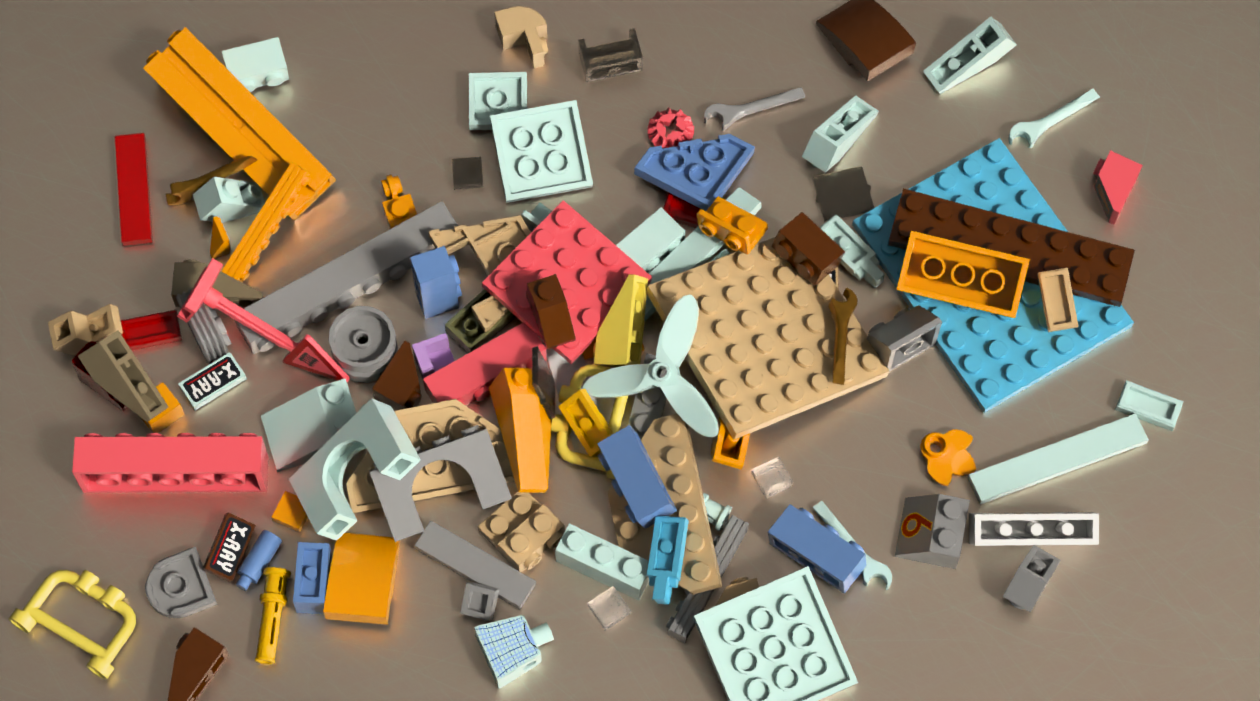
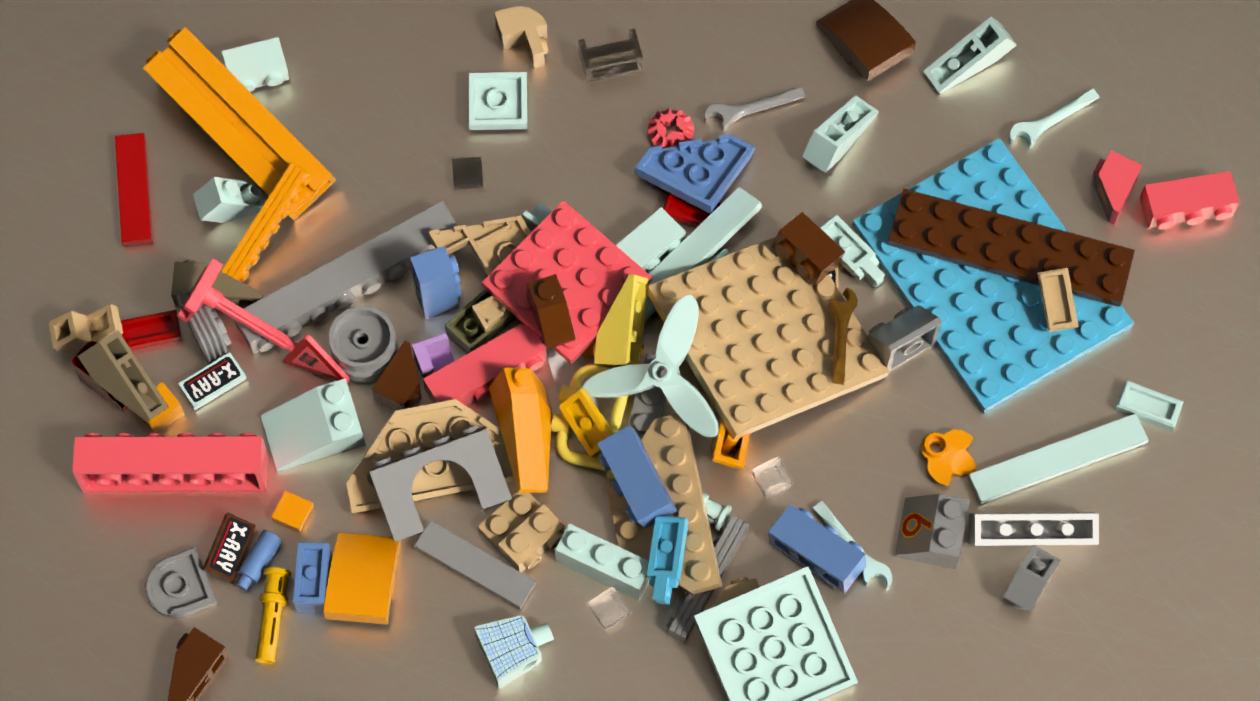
(87, 585): light yellow bar -> none
(183, 191): pearl gold piece -> none
(219, 240): light orange slope -> none
(321, 477): light aqua arch -> none
(398, 208): light orange plate -> none
(479, 601): light grey plate -> none
(541, 151): light aqua plate -> none
(543, 382): clear smoke piece -> none
(731, 225): light orange bracket -> none
(843, 193): clear smoke piece -> none
(963, 274): light orange brick -> none
(1189, 200): none -> coral brick

